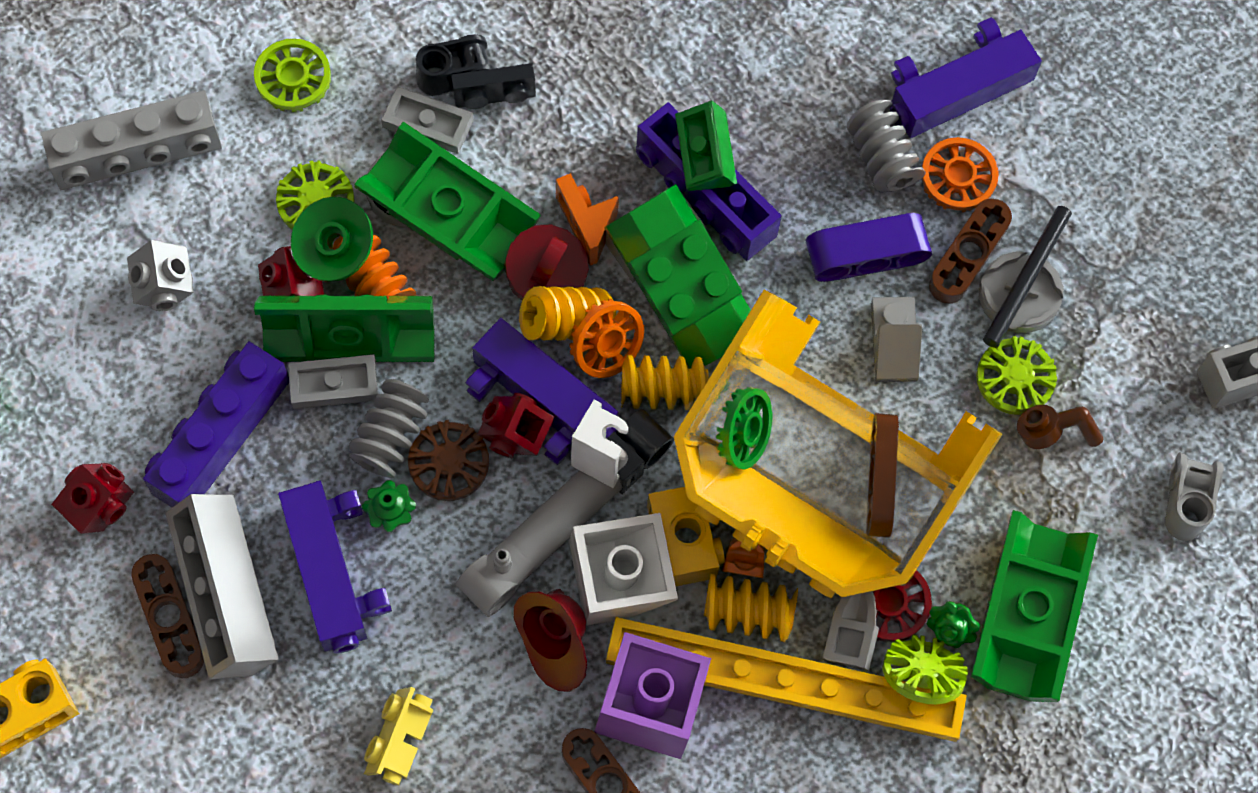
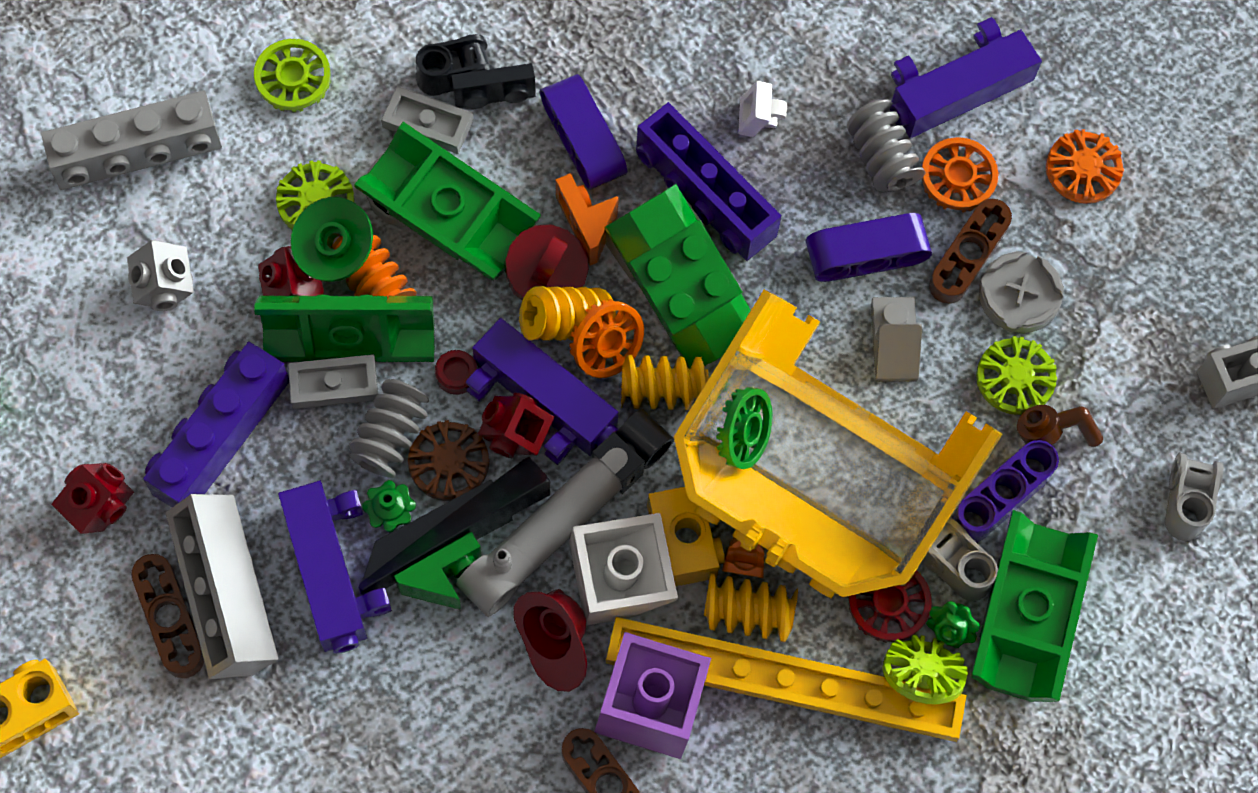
(402, 718): light yellow hinge -> none
(429, 577): none -> green slope
(453, 371): none -> dark red tile
(475, 512): none -> black wedge
(583, 131): none -> dark purple beam
(590, 448): white hinge -> none
(706, 147): green slope -> none
(759, 110): none -> white tile
(853, 632): light grey plate -> none
(882, 475): reddish brown beam -> none
(956, 556): none -> light grey piece
(1018, 478): none -> dark purple beam
(1027, 276): black bar -> none
(1084, 166): none -> orange wheel

